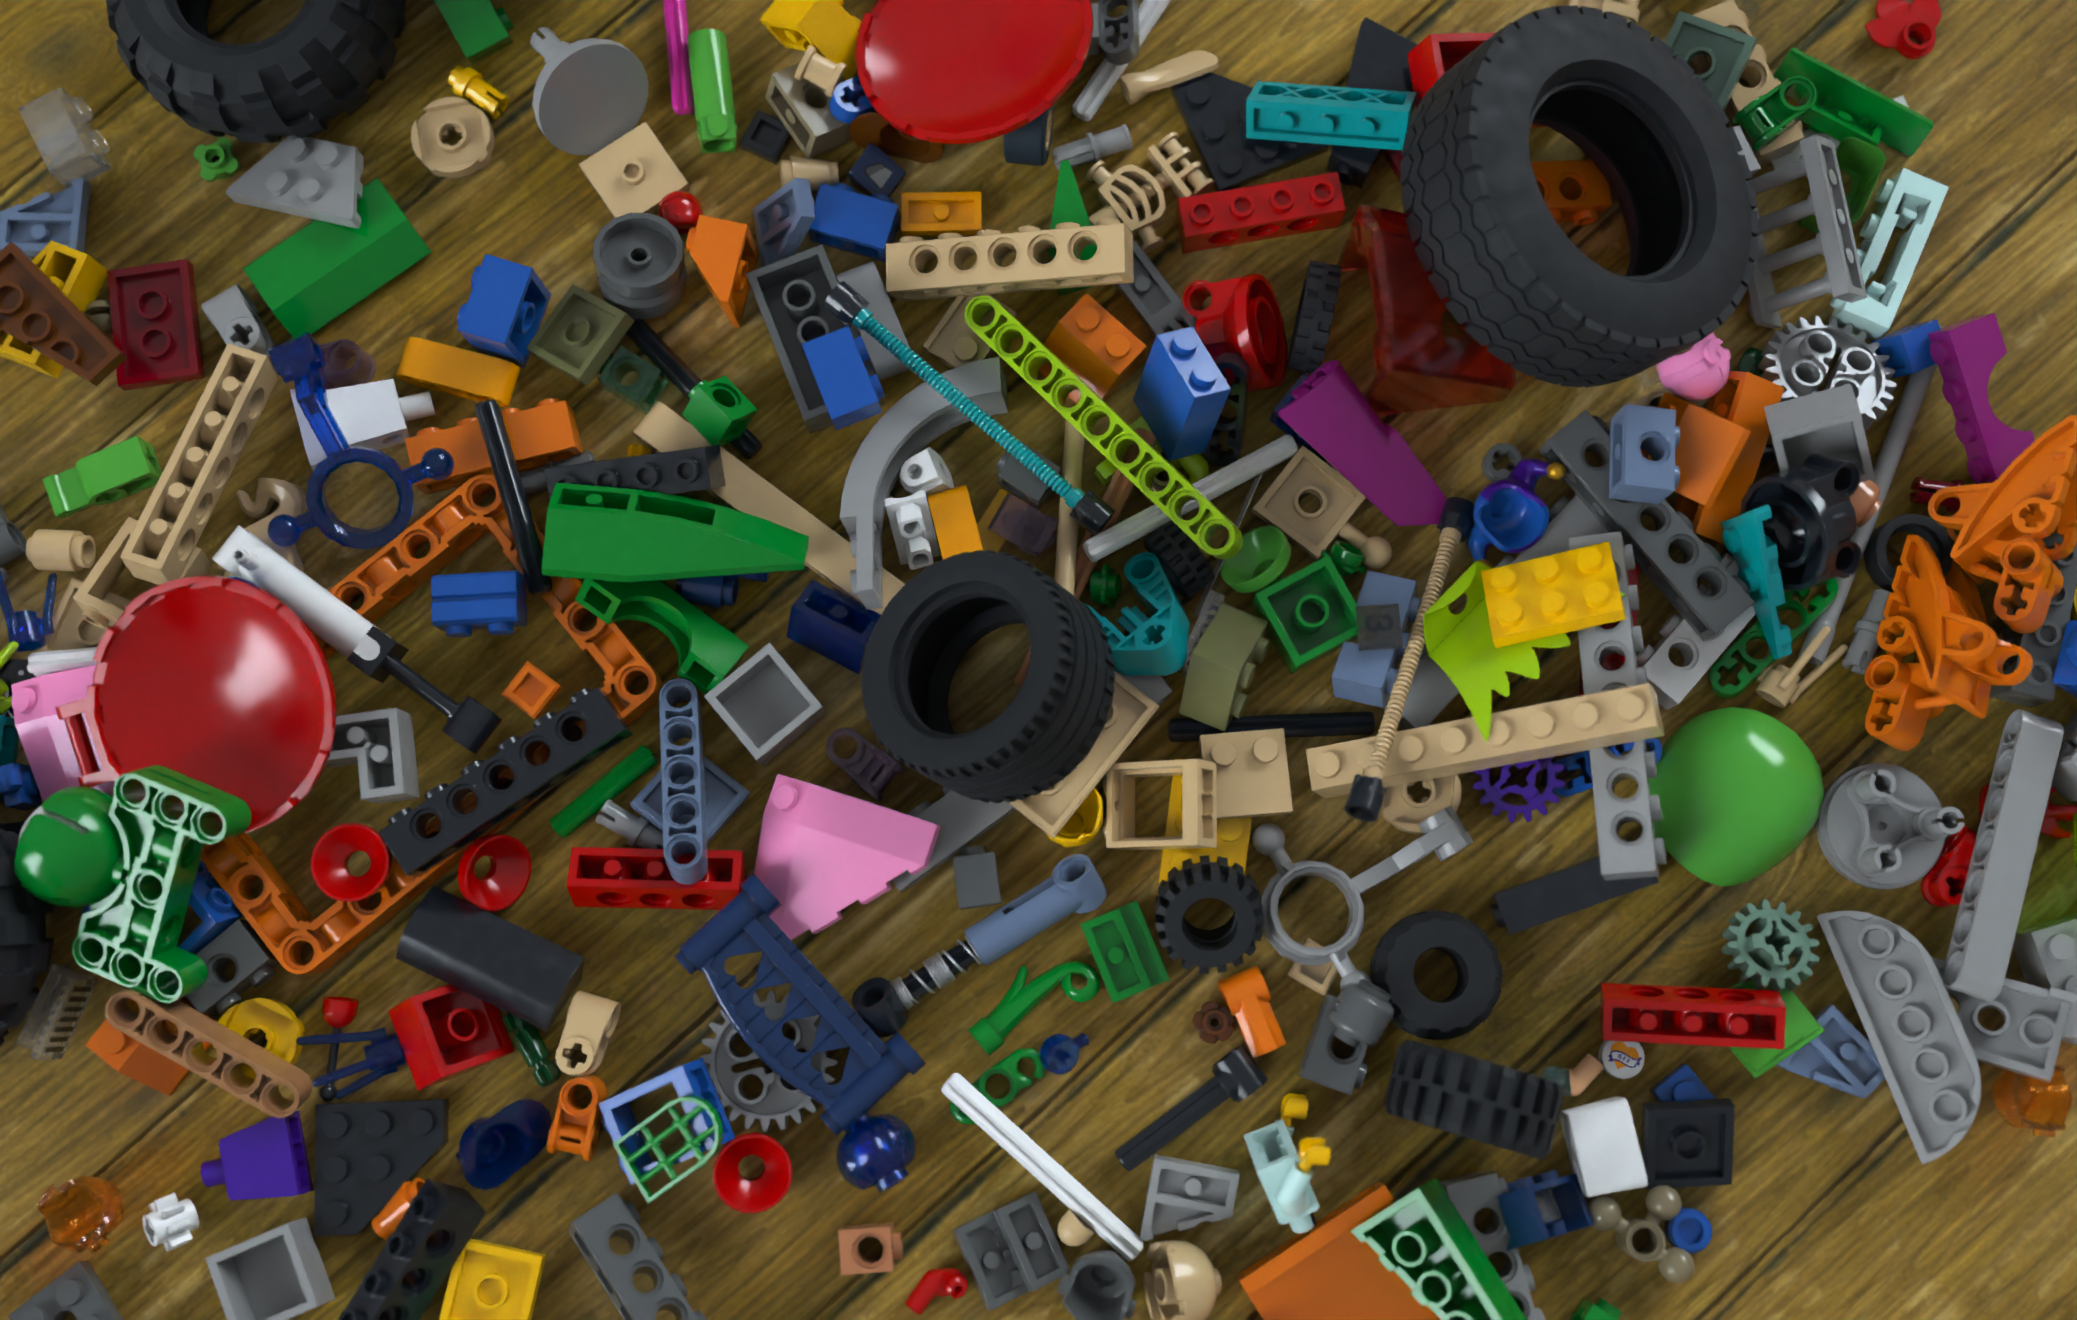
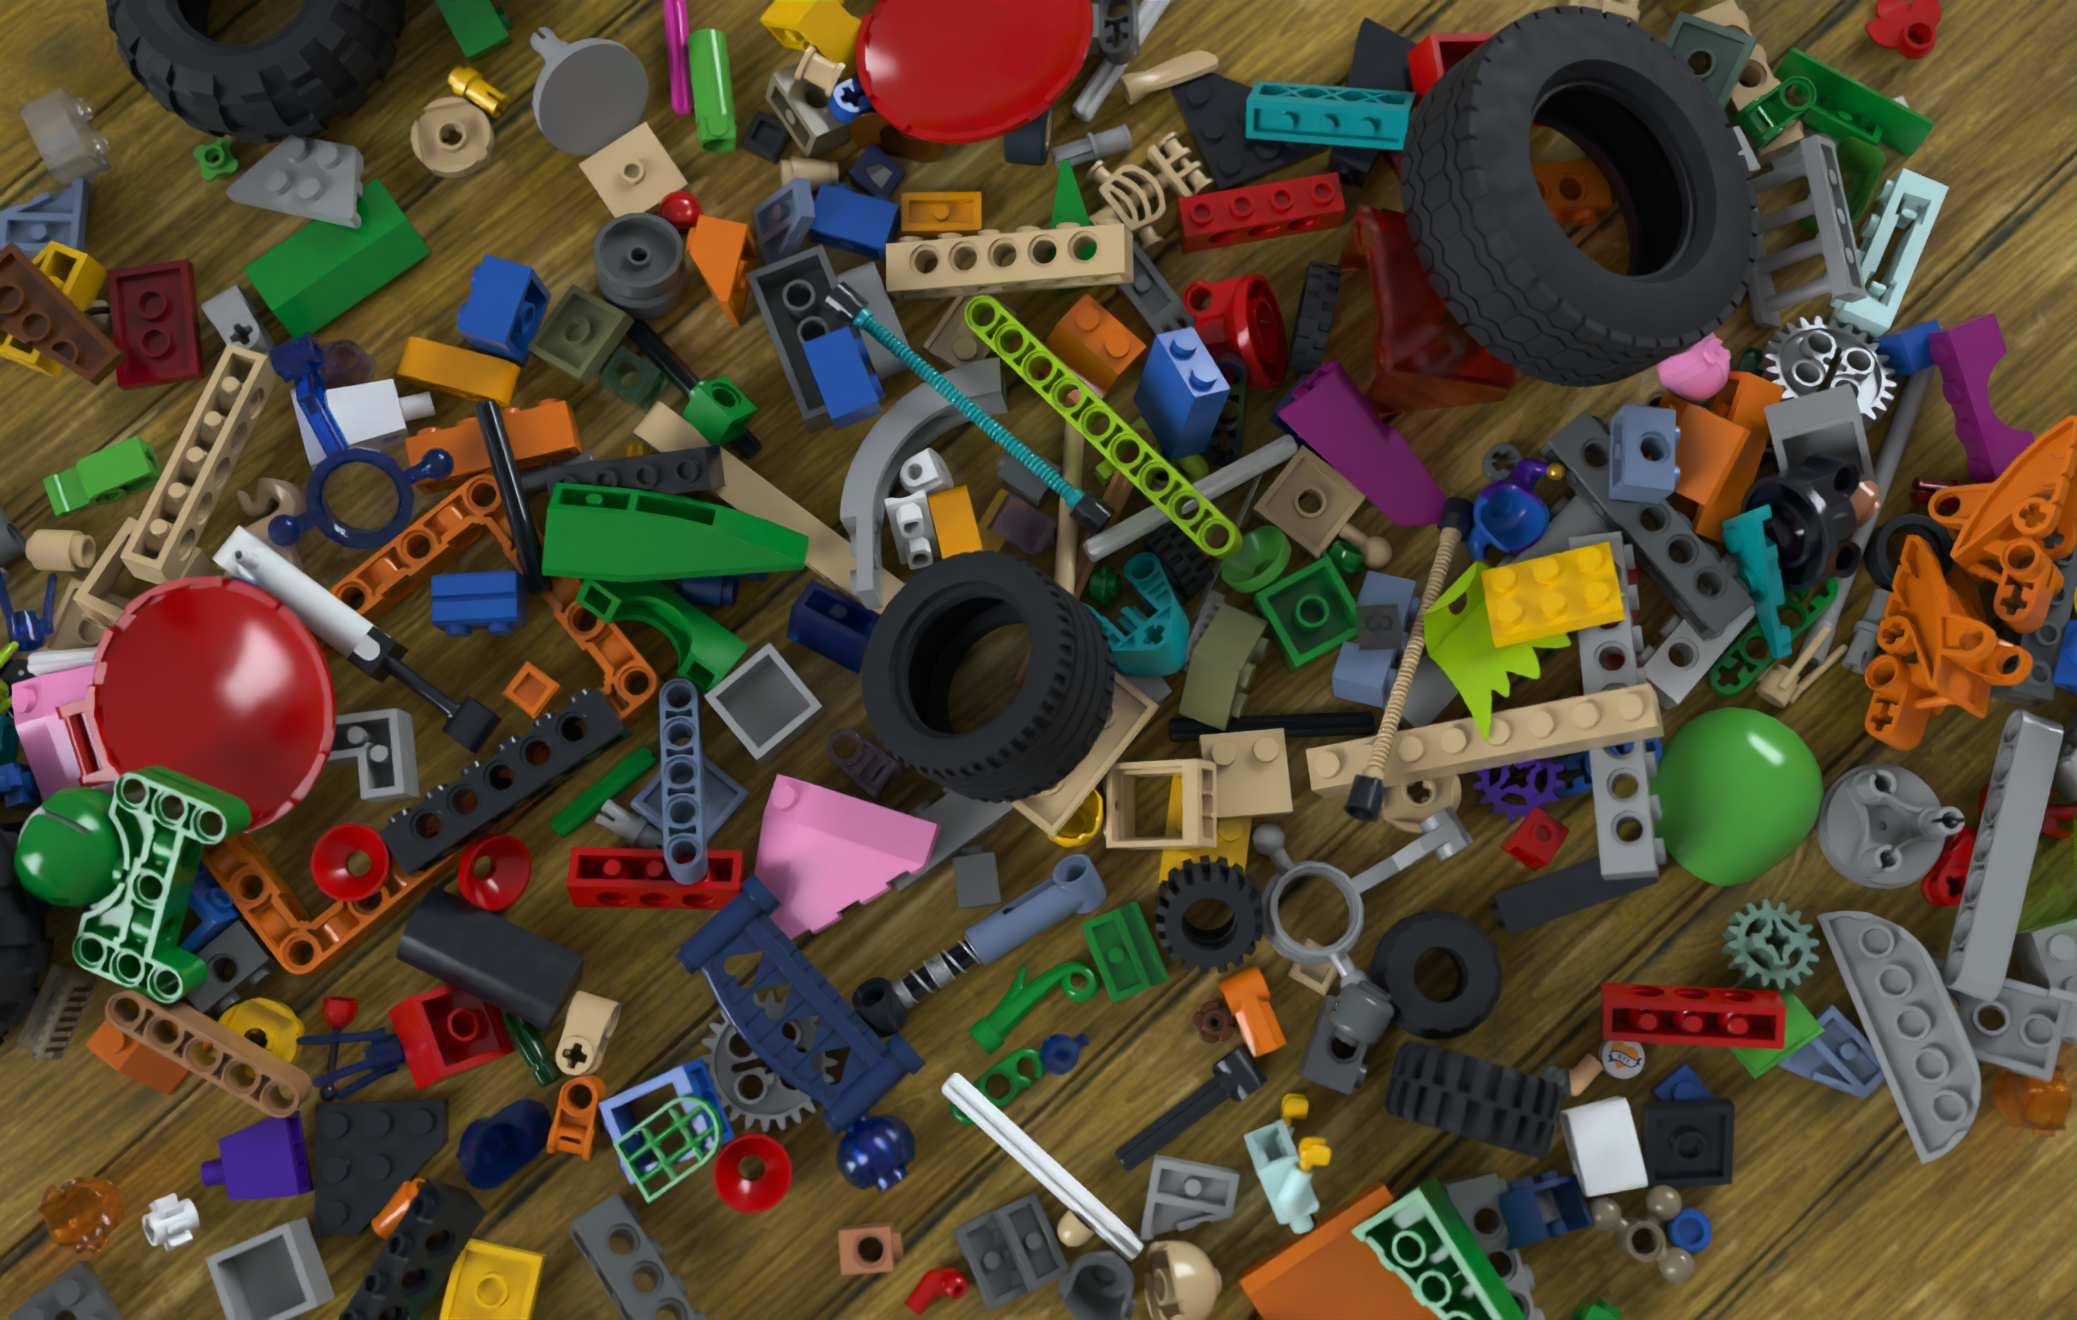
(1535, 839): none -> red bracket

